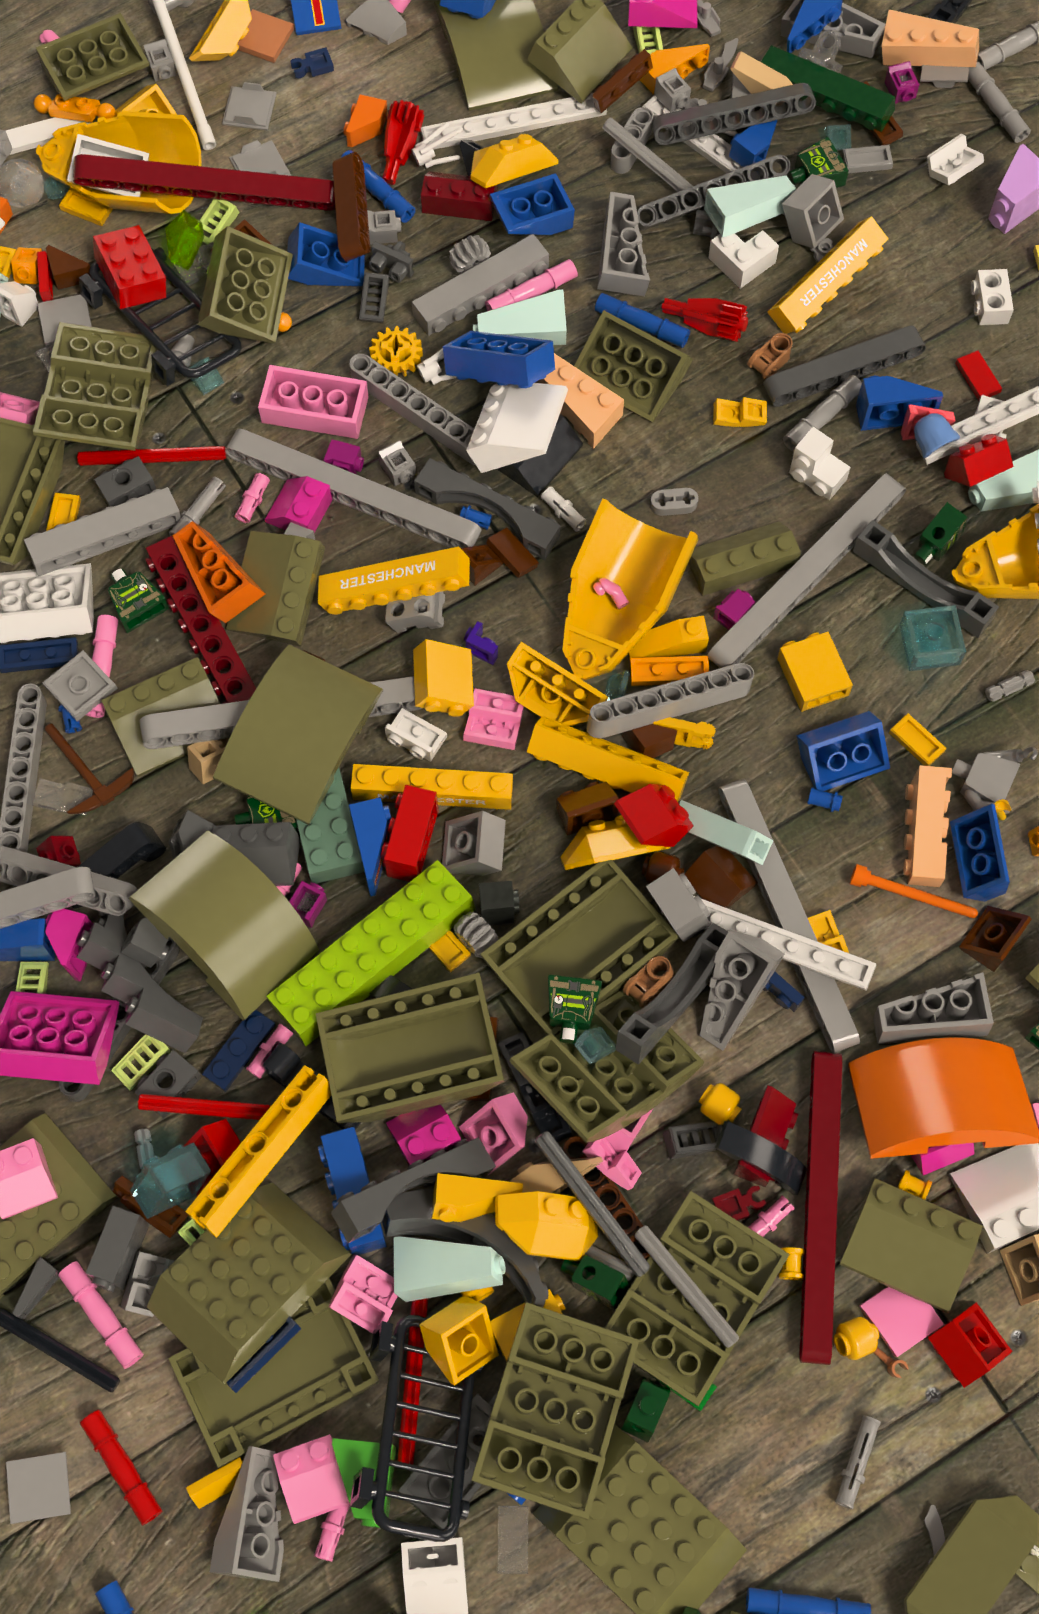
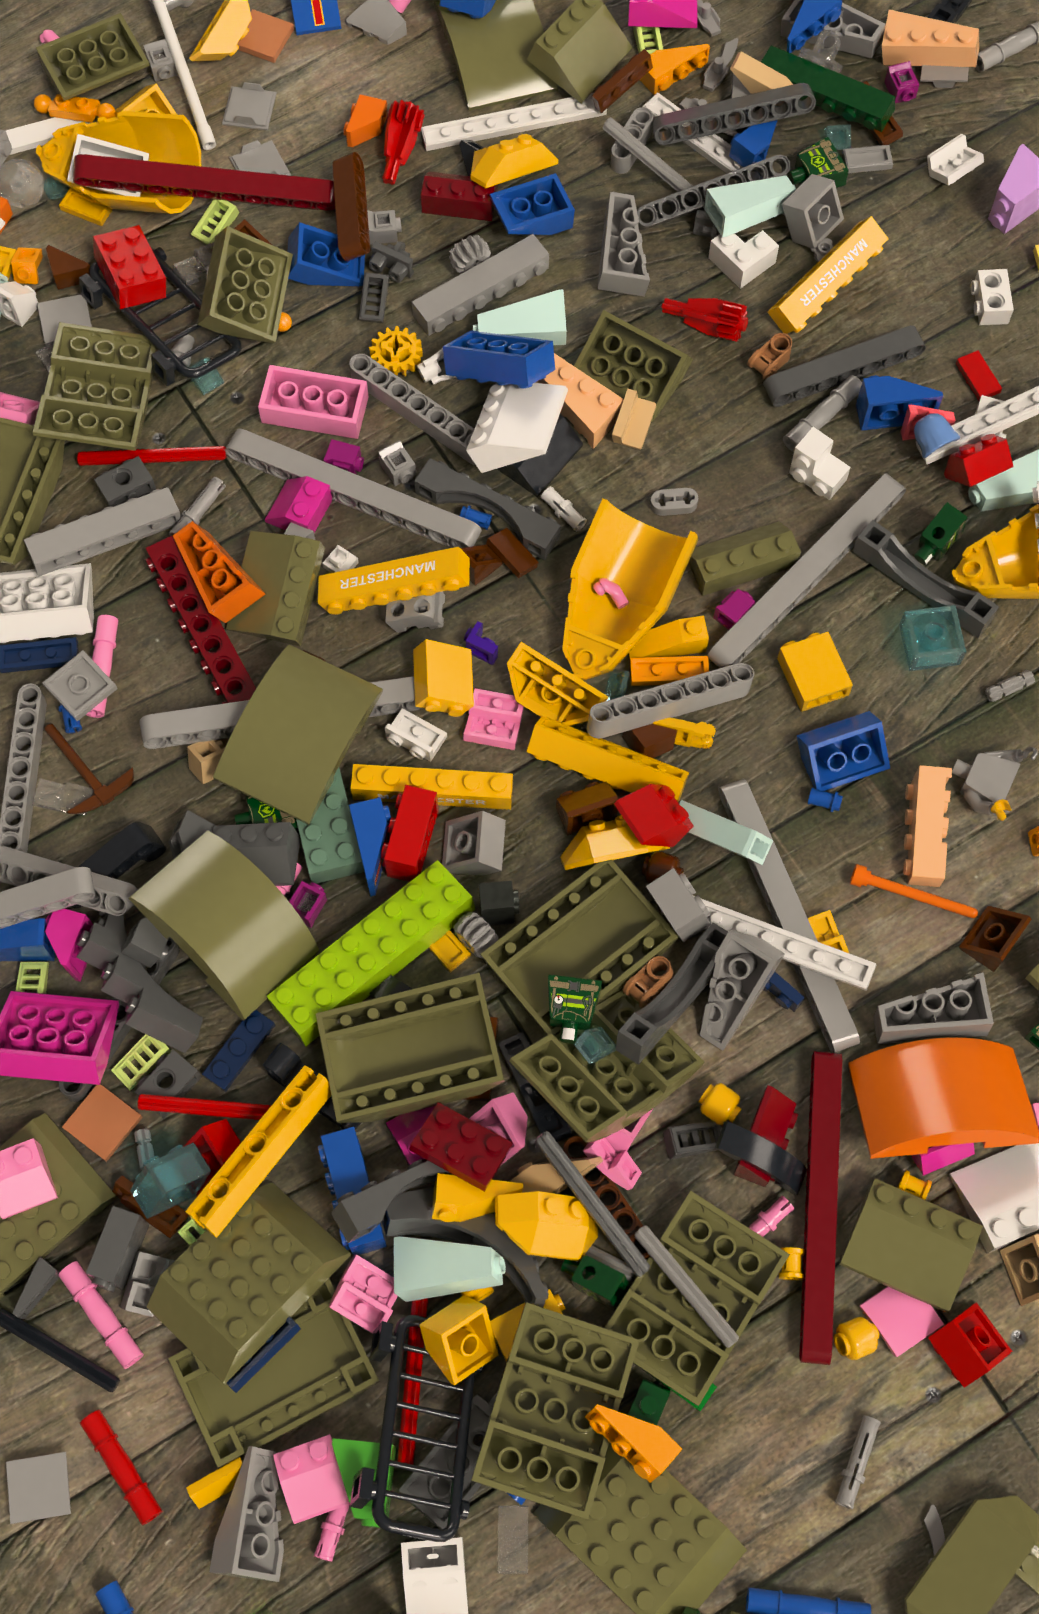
(45, 276): red tile -> none
(60, 849): dark red brick -> none
(63, 509): yellow tile -> none
(102, 1122): none -> nougat tile
(135, 599): dark green torso -> none
(172, 690): olive slope -> none
(184, 239): clear neon green slope -> none
(252, 498): bright pink pin -> none
(280, 1035): bright pink pin -> none
(315, 62): dark blue plate -> none
(340, 560): none -> white tile
(386, 194): blue piece -> none
(424, 150): white plant -> none
(461, 1146): none -> dark red plate
(535, 286): bright pink piece -> none
(633, 420): none -> tan panel
(638, 1441): none -> light orange slope
(643, 320): blue piece -> none
(672, 90): light grey window -> none
(720, 877): reddish brown slope -> none
(736, 1205): dark red plate -> none
(740, 414): yellow slope -> none
(890, 1363): nougat hand -> none
(917, 740): yellow tile -> none
(980, 854): blue slope -> none
(998, 103): light grey piece -> none

